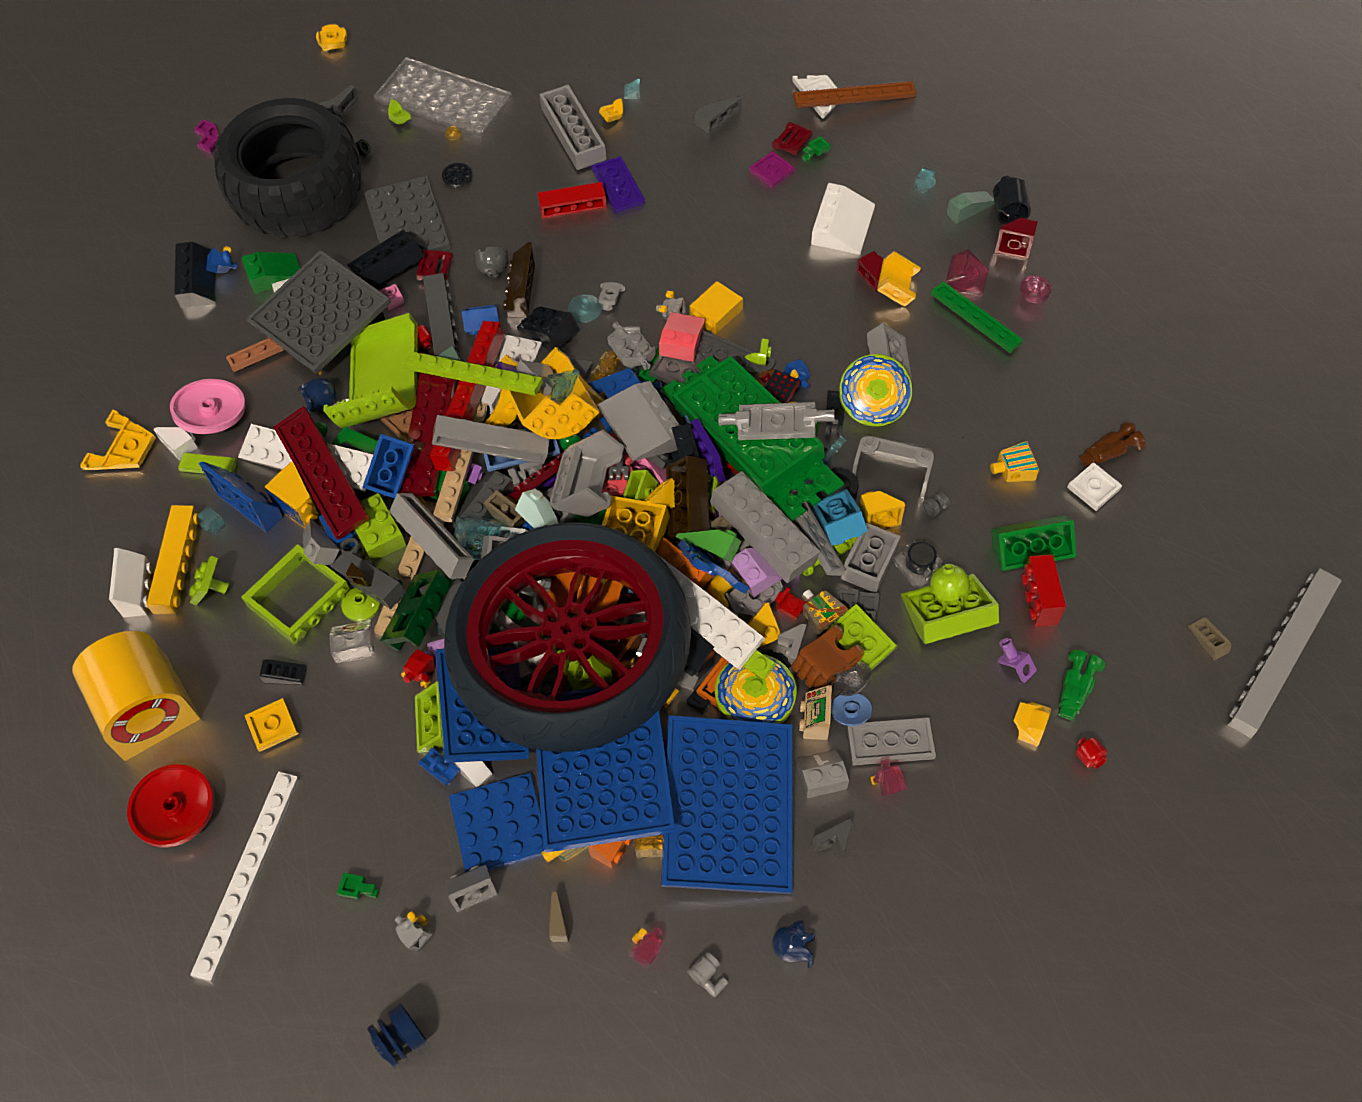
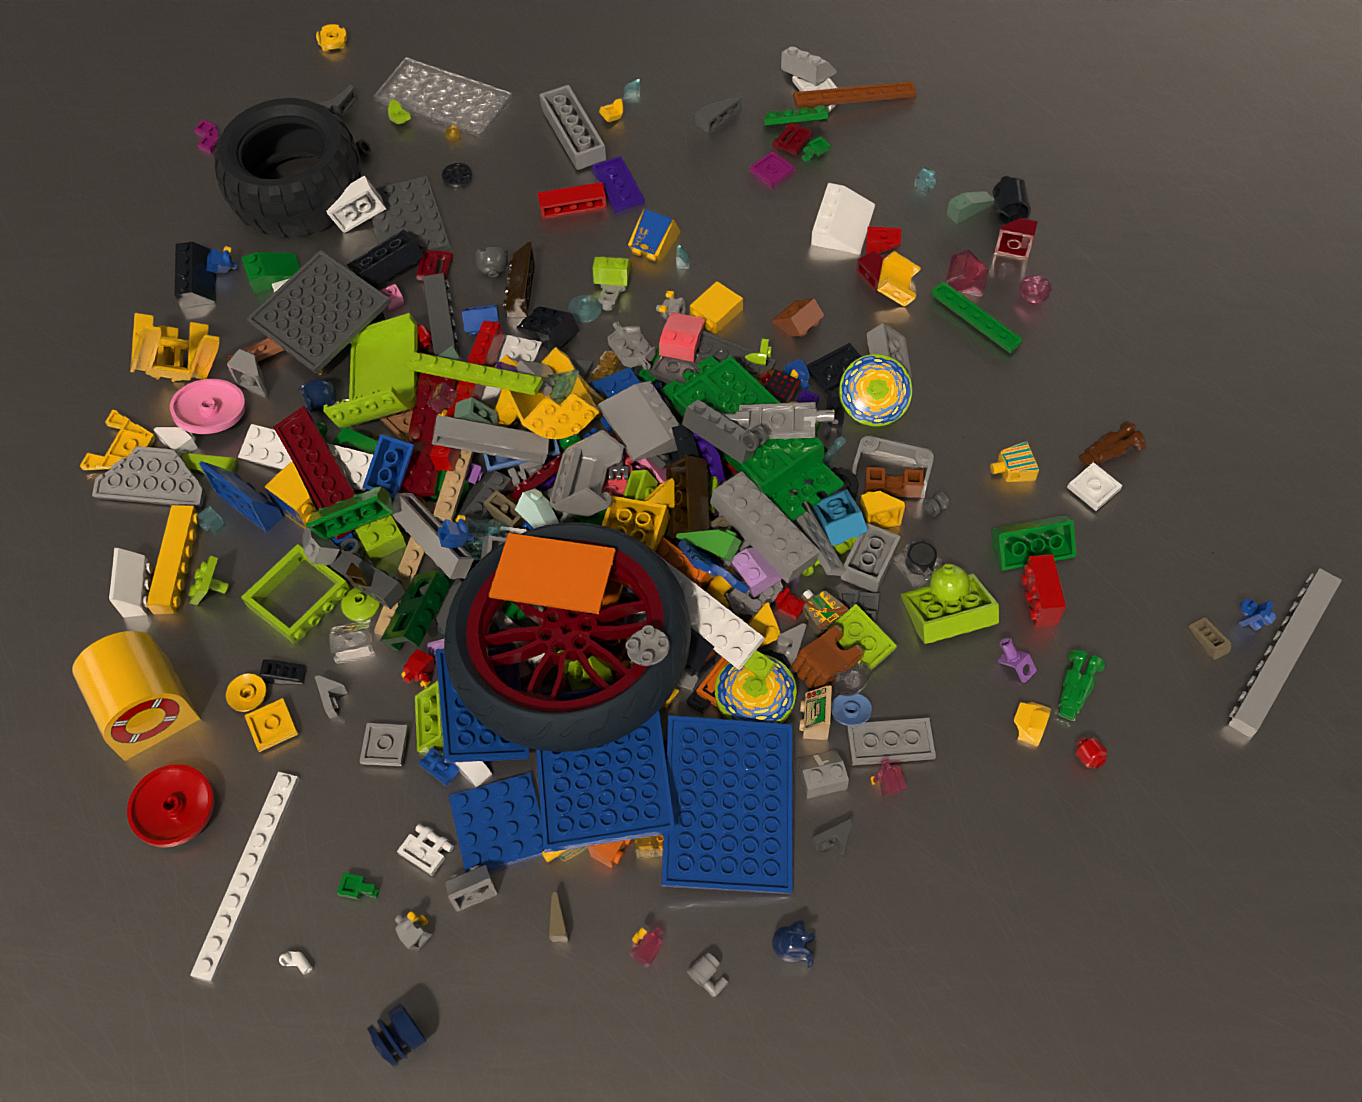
(150, 477): none -> light grey plate
(161, 352): none -> yellow piece
(240, 687): none -> yellow dish
(247, 372): none -> light grey slope
(295, 958): none -> white arm
(329, 691): none -> light grey slope
(351, 513): none -> green slope
(356, 205): none -> white slope
(384, 744): none -> light grey plate
(421, 854): none -> white plate
(442, 397): none -> clear pink piece
(454, 534): none -> blue piece
(475, 411): none -> sand green brick
(553, 573): none -> orange piece
(611, 271): none -> lime slope
(648, 646): none -> light grey dish
(653, 235): none -> slope
(682, 257): none -> clear light blue slope
(722, 432): none -> dark grey hinge
(790, 115): none -> green plate
(799, 317): none -> dark orange slope
(806, 65): none -> light grey slope
(807, 396): none -> dark purple tile
(830, 368): none -> black plate
(882, 239): none -> red wing
(906, 485): none -> dark orange arch
(1257, 614): none -> blue hips

